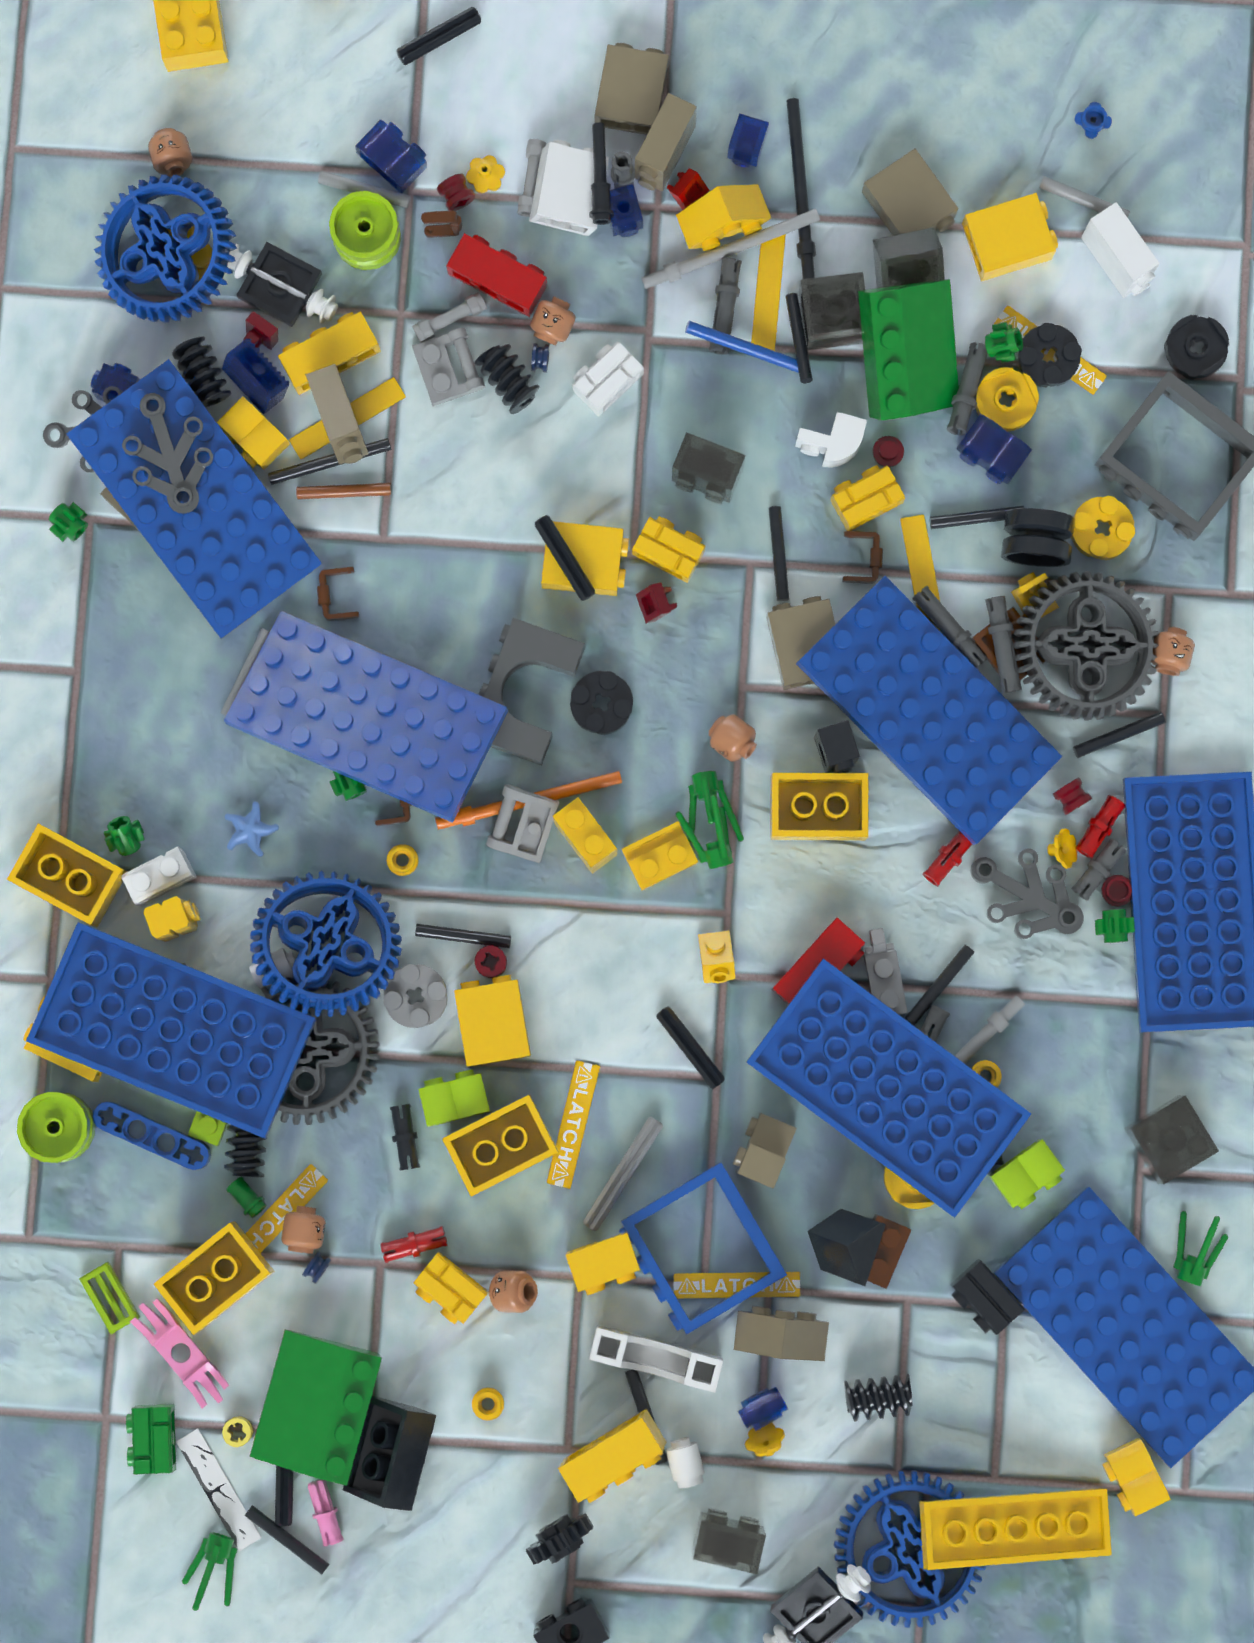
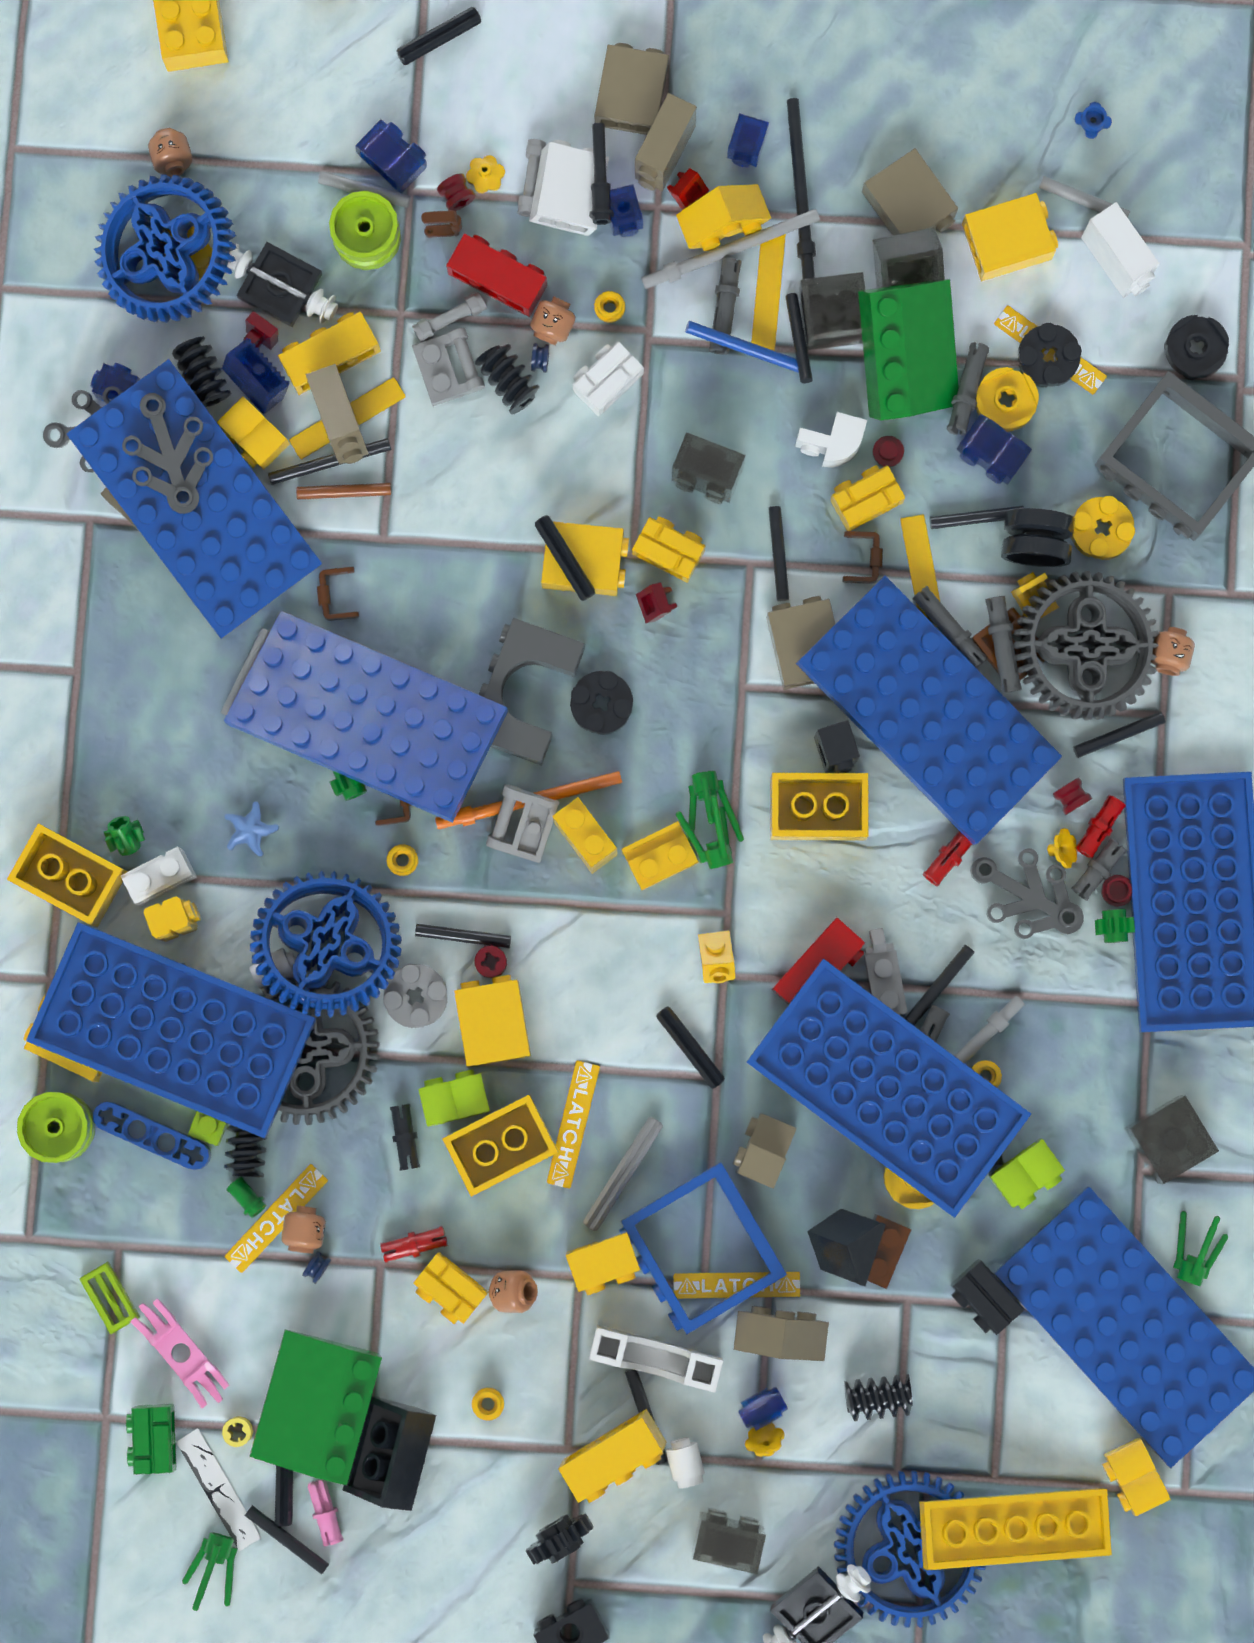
(68, 522): green gear -> none
(213, 1277): yellow brick -> none
(609, 297): none -> yellow plate
(622, 170): dark grey pin -> none
(732, 738): nougat head -> none
(1004, 342): green gear -> none

